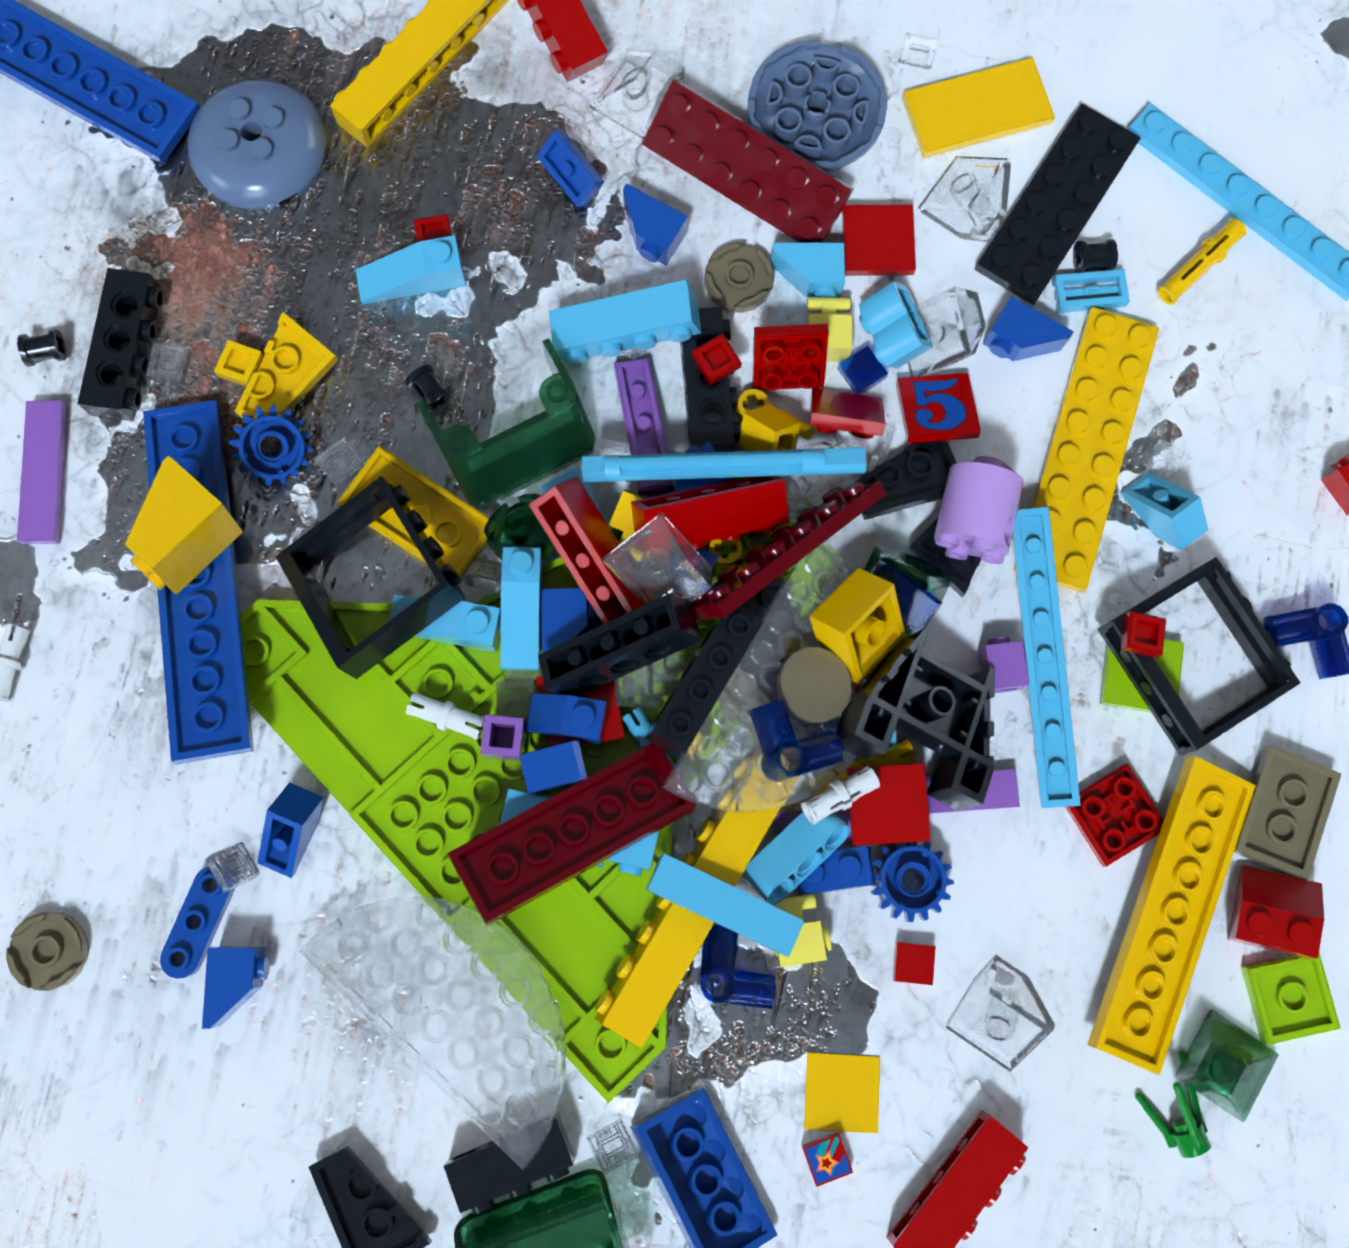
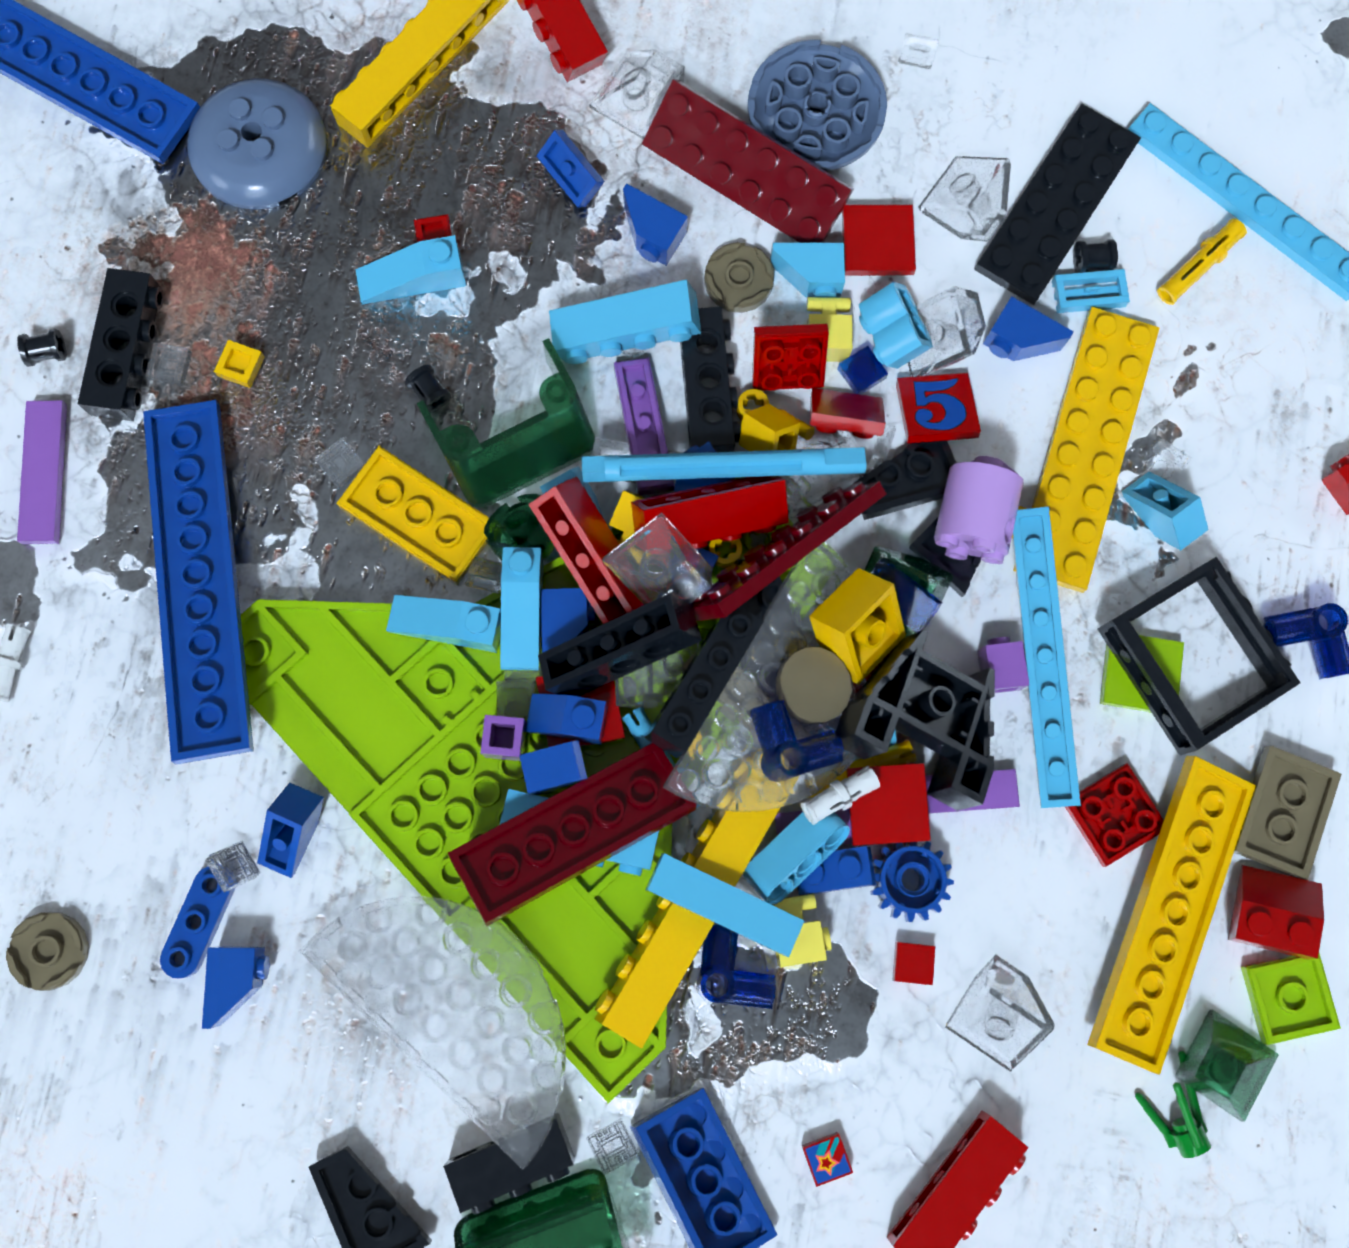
(179, 529): yellow slope -> none
(276, 464): blue gear -> none
(287, 371): yellow wing -> none
(334, 532): black window -> none
(445, 715): white pin -> none
(716, 359): red tile -> none
(842, 1093): yellow sticker -> none
(978, 107): yellow tile -> none
(1143, 634): red tile -> none

